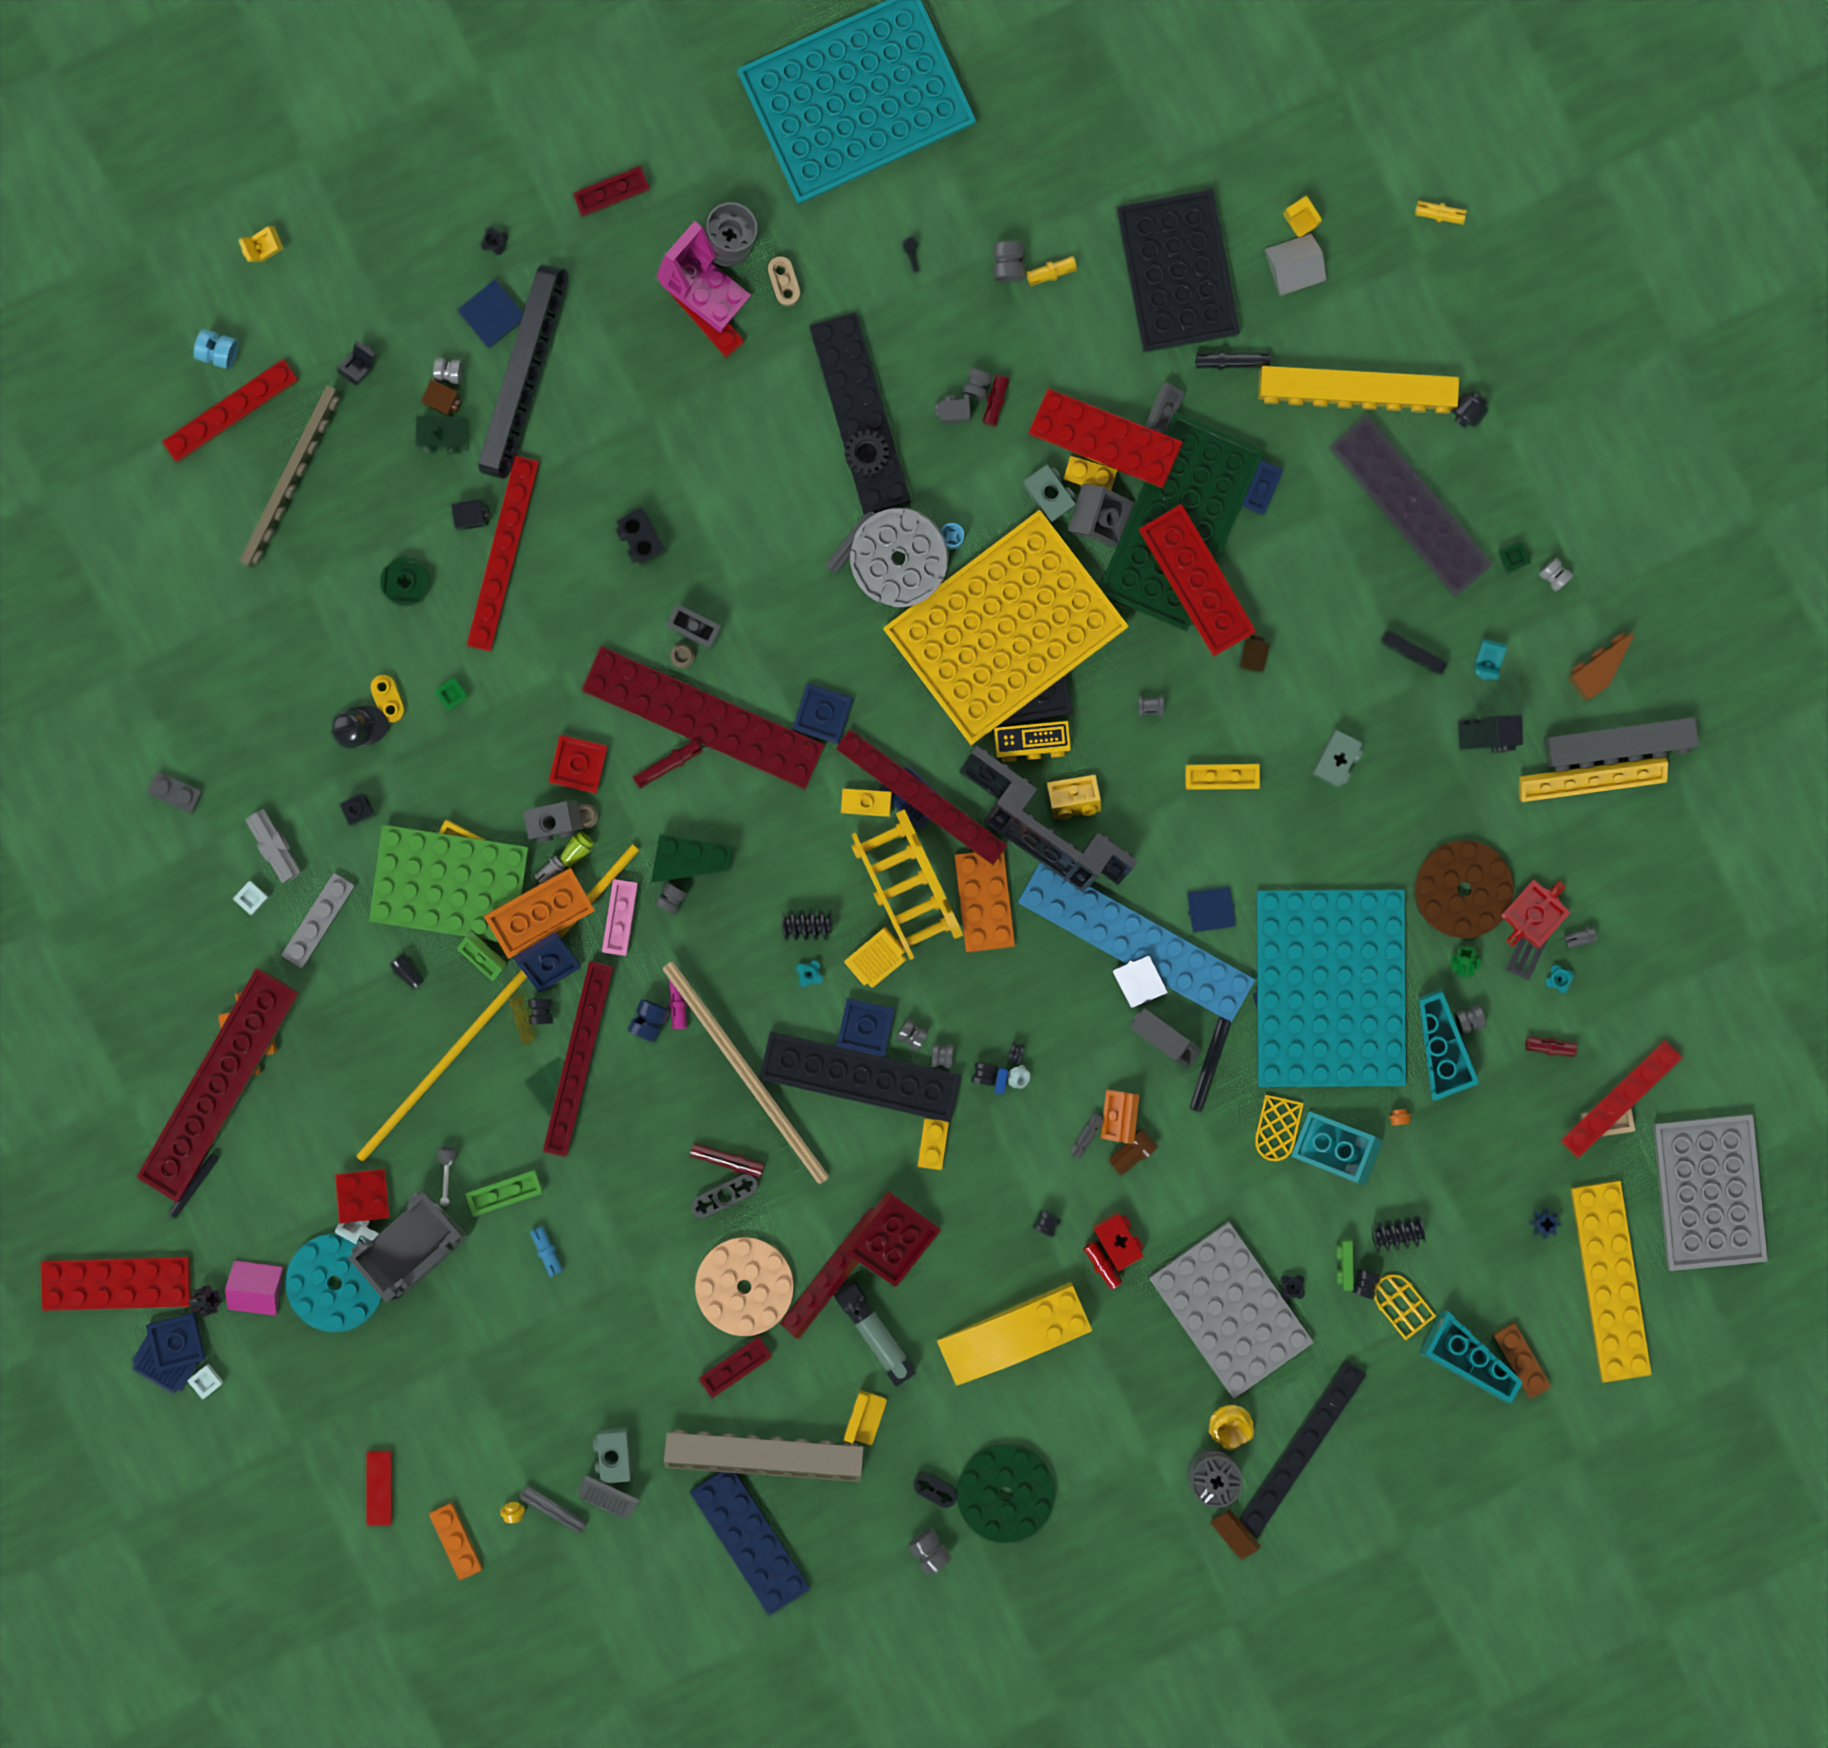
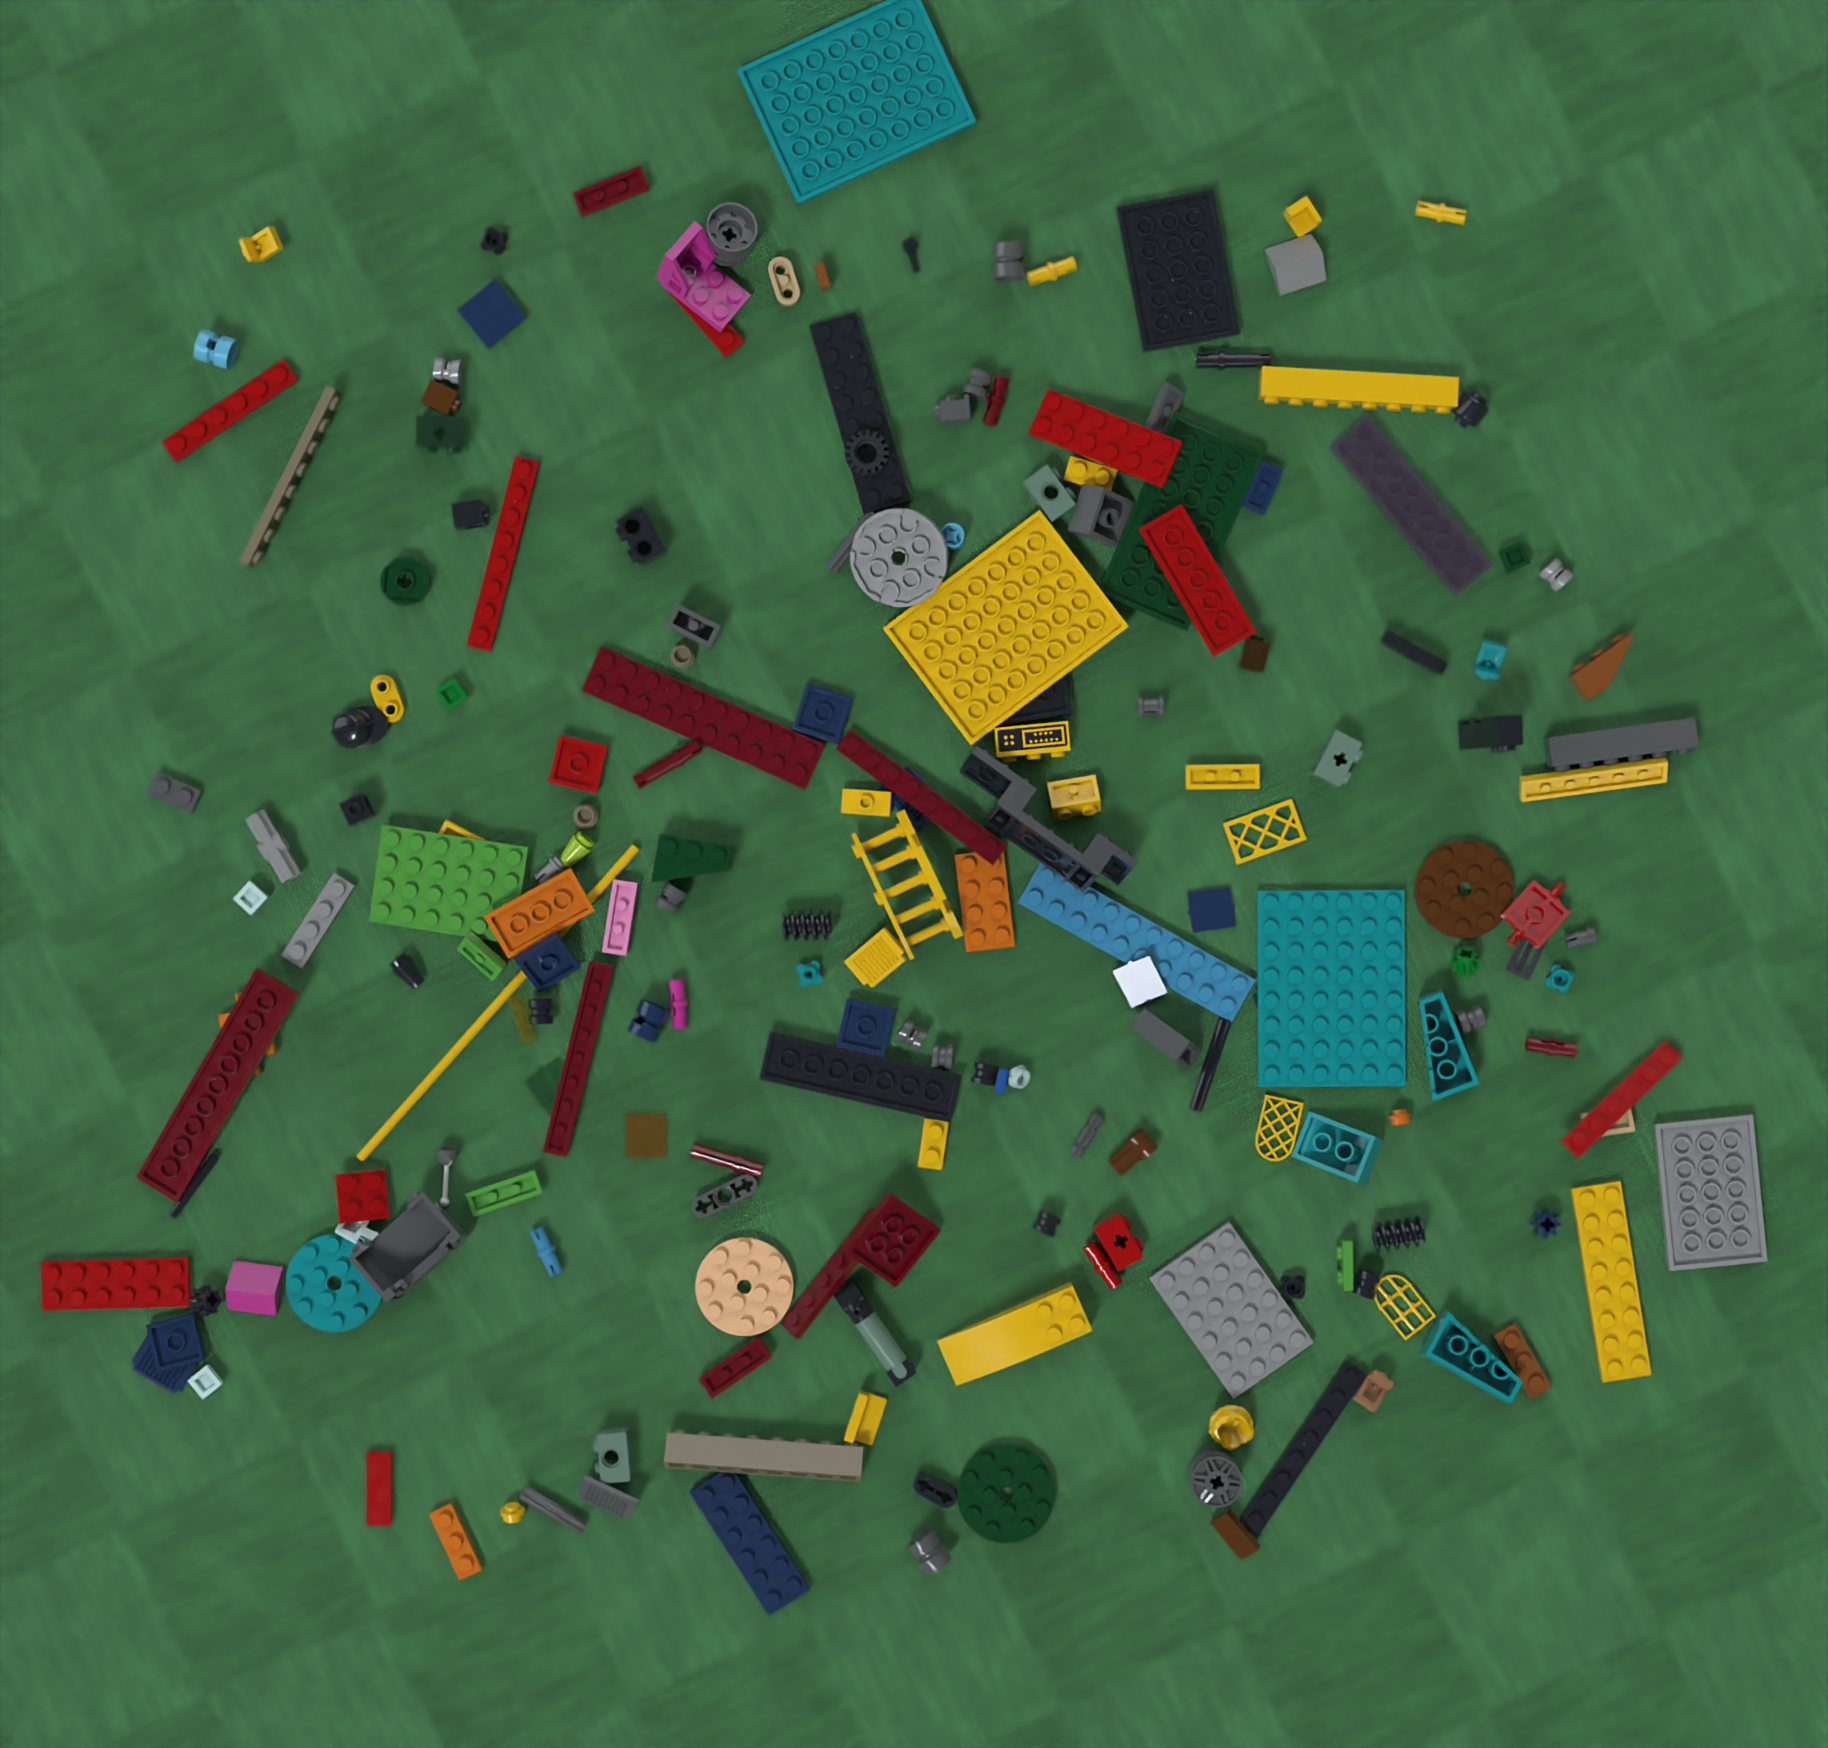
(358, 364): black bracket -> none
(523, 371): black beam -> none
(539, 821): dark grey brick -> none
(646, 1135): none -> clear orange piece
(745, 1072): tan axle -> none
(822, 277): none -> dark orange tile
(1015, 1053): black bush -> none
(1120, 1116): orange plate -> none
(1270, 811): none -> yellow window
(1373, 1390): none -> medium nougat bracket

